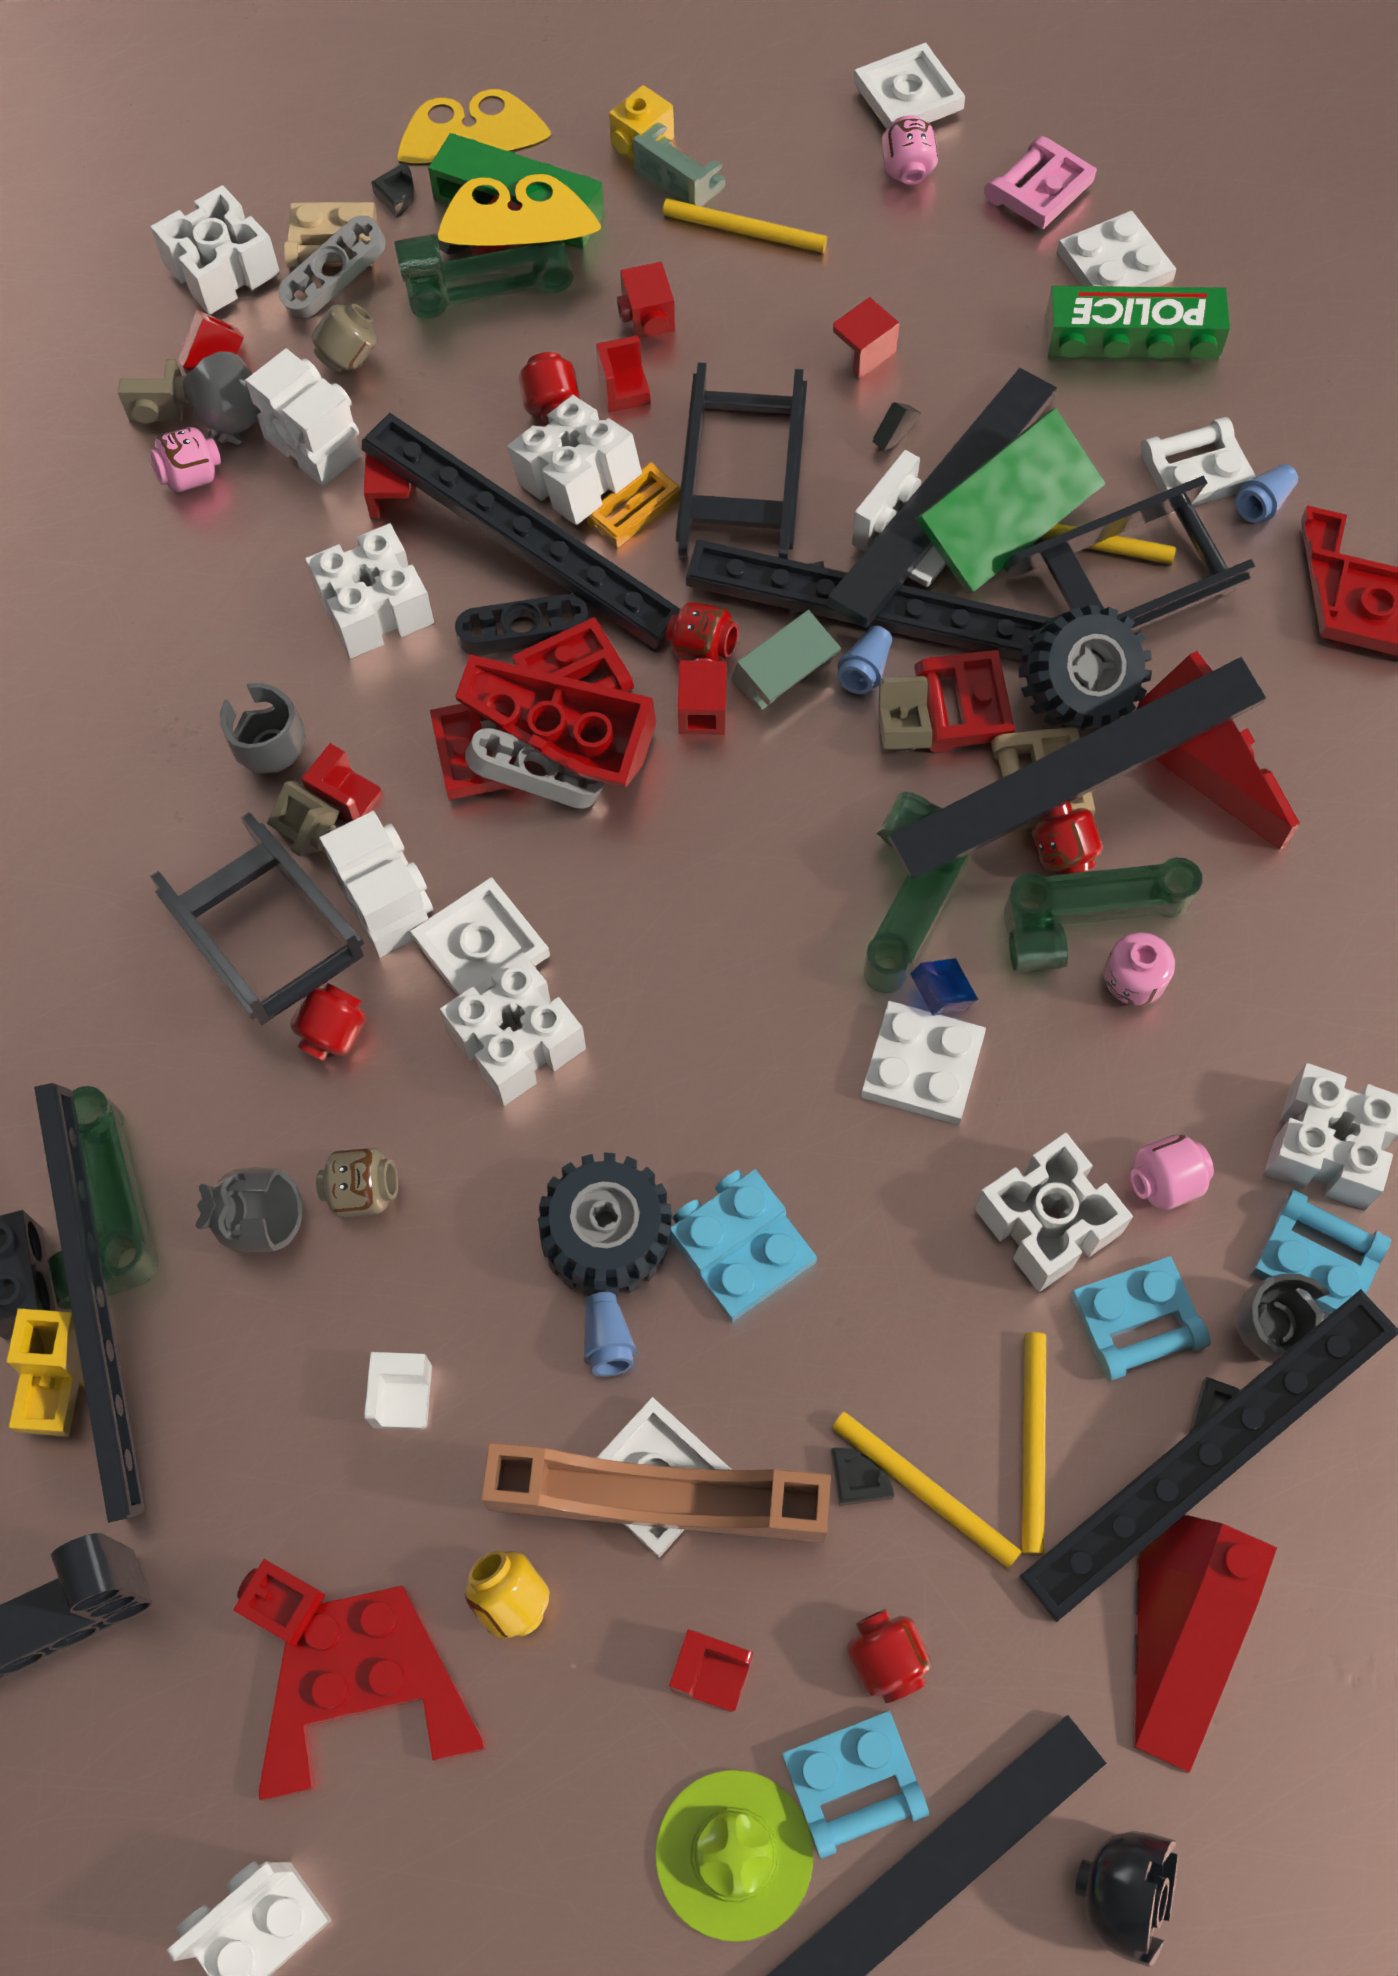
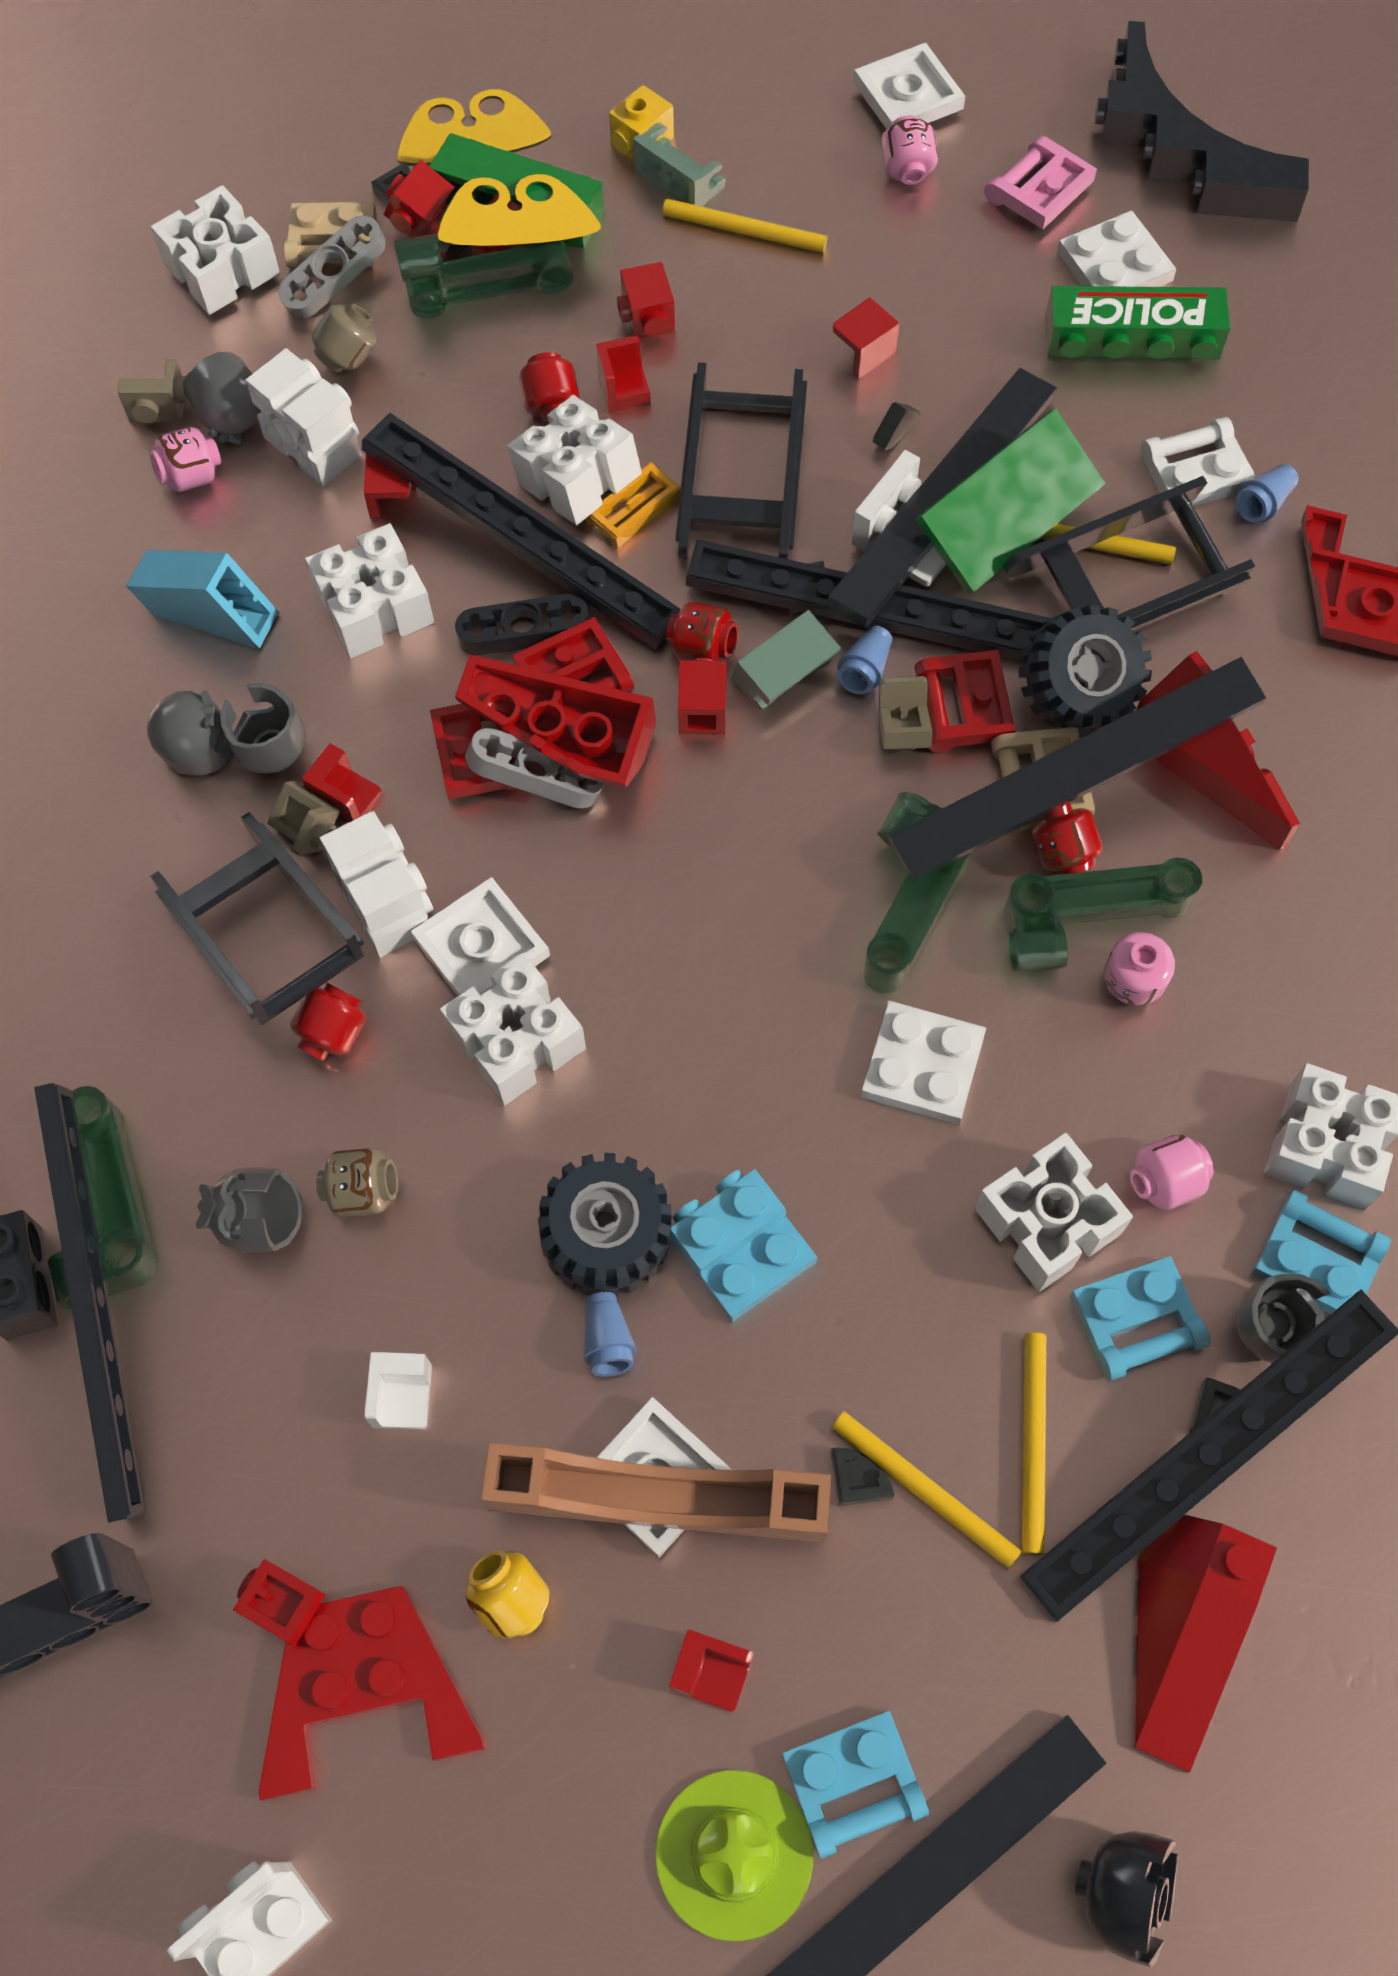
(49, 1369): yellow brick -> none
(185, 733): none -> dark grey helmet
(203, 594): none -> medium azure slope
(206, 337): red panel -> none
(417, 199): none -> red brick
(889, 1656): red head -> none
(944, 986): clear blue tile -> none
(1179, 146): none -> black arch

